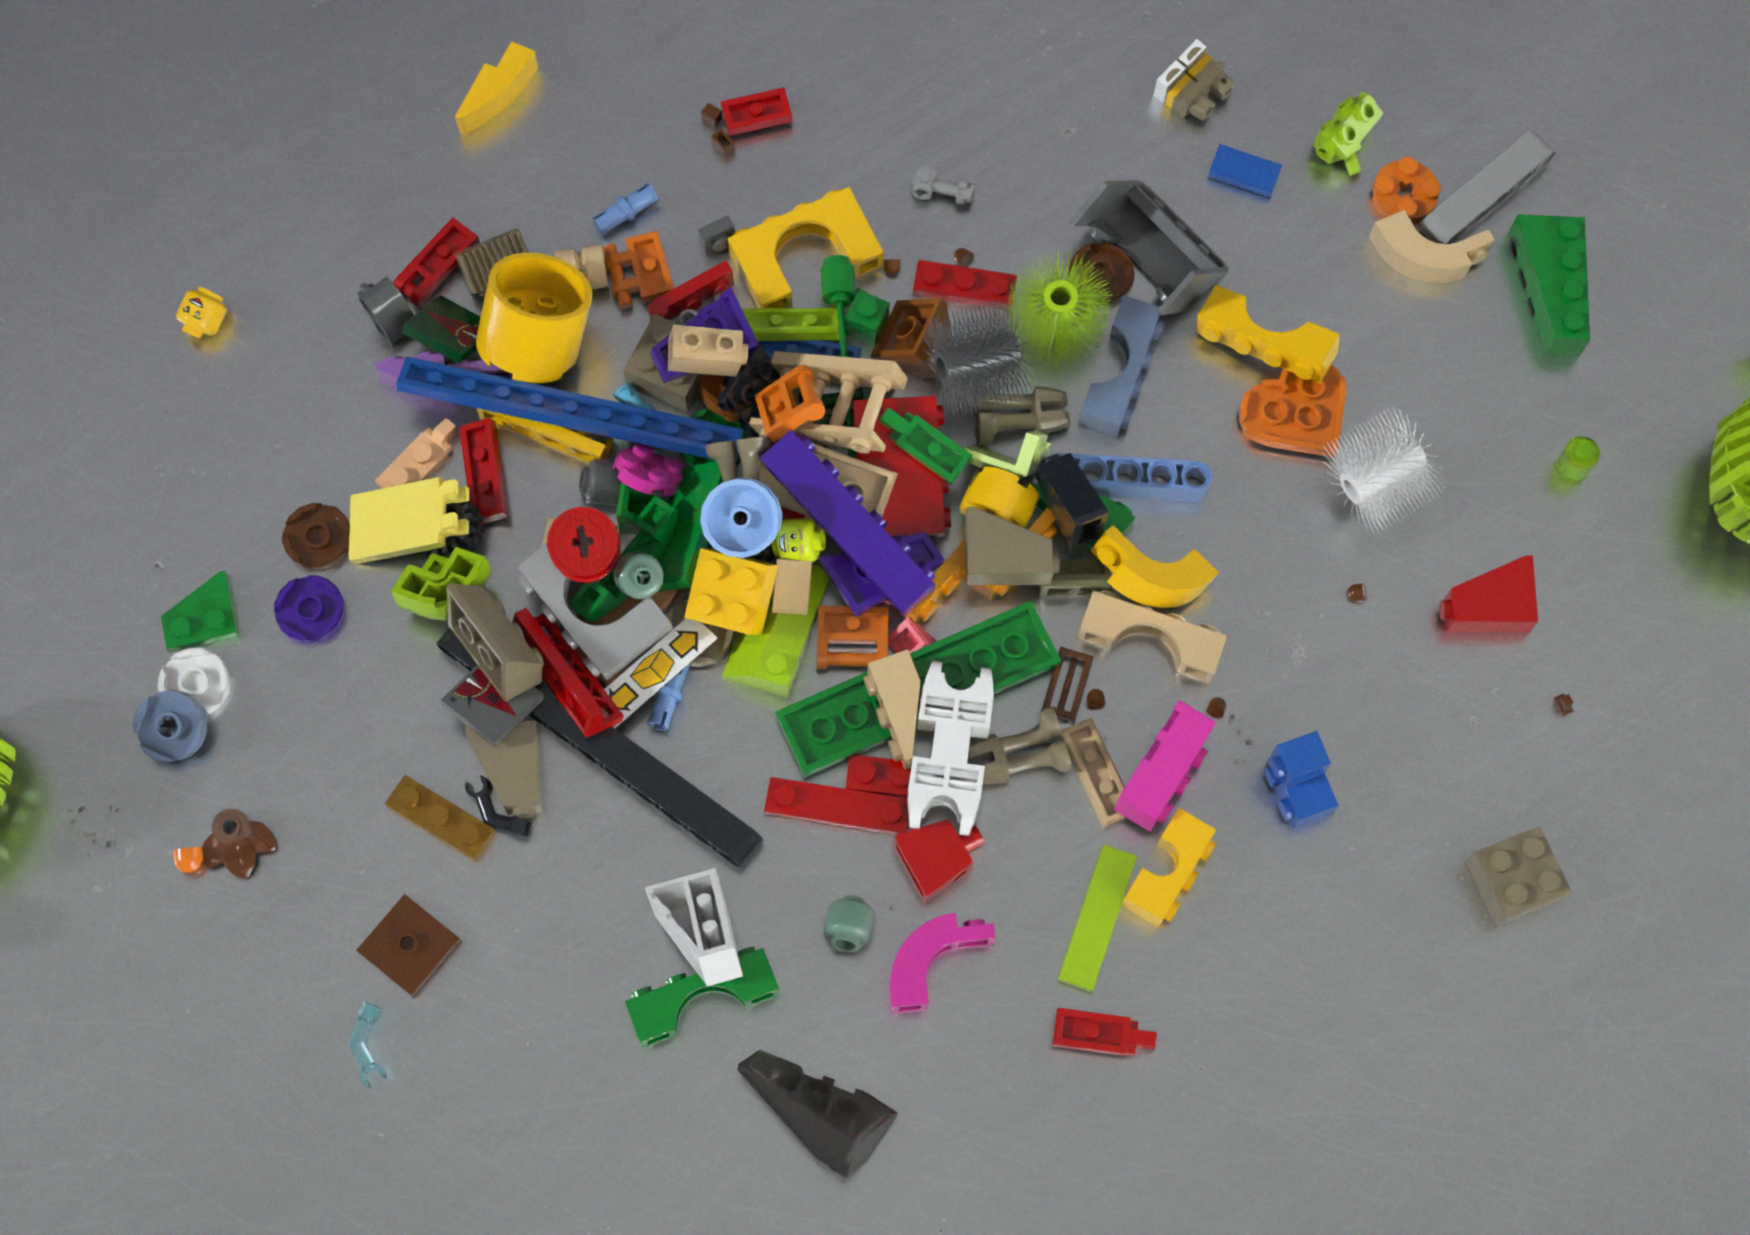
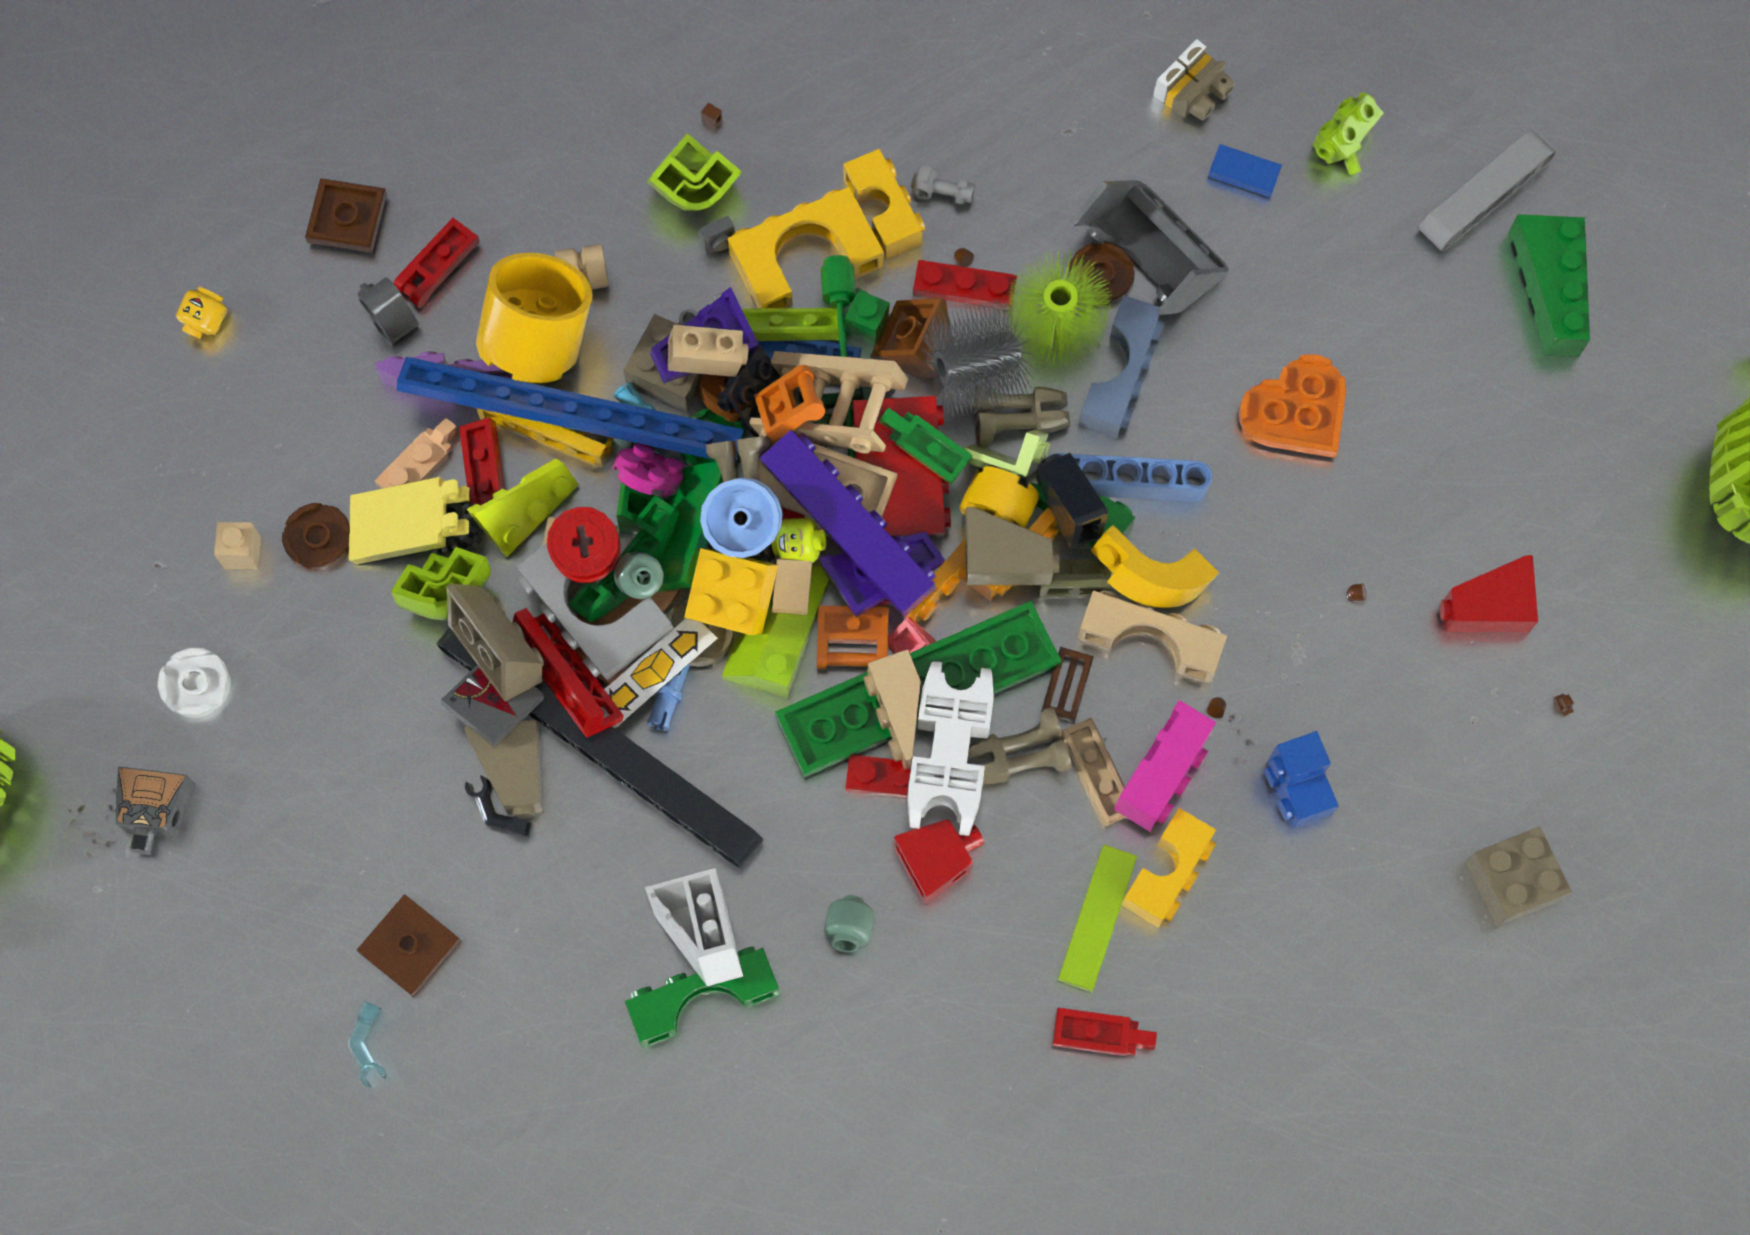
(150, 804): none -> torso
(152, 733): sand blue plate -> none
(188, 859): orange hinge -> none
(202, 616): green wing -> none
(237, 545): none -> tan brick
(239, 848): reddish brown plate -> none
(309, 609): dark purple tile -> none
(346, 215): none -> reddish brown plate
(440, 818): pearl gold plate -> none
(445, 329): dark green tile -> none
(480, 258): dark tan brick -> none
(496, 87): yellow slope -> none
(520, 510): none -> neon yellow wing
(600, 482): dark grey head -> none
(625, 208): medium blue pin -> none
(649, 267): orange plate -> none
(693, 176): none -> lime brick
(693, 292): red plate -> none
(723, 143): reddish brown piece -> none
(756, 111): red plate -> none
(828, 1120): clear smoke wedge -> none
(836, 806): red plate -> none
(873, 179): none -> yellow arch
(892, 266): dark orange piece -> none
(919, 951): dark pink arch -> none
(1096, 699): reddish brown piece -> none
(1303, 351): yellow arch -> none
(1383, 470): white piece -> none
(1405, 174): orange plate -> none
(1422, 259): tan arch -> none
(1578, 458): clear neon green brick -> none

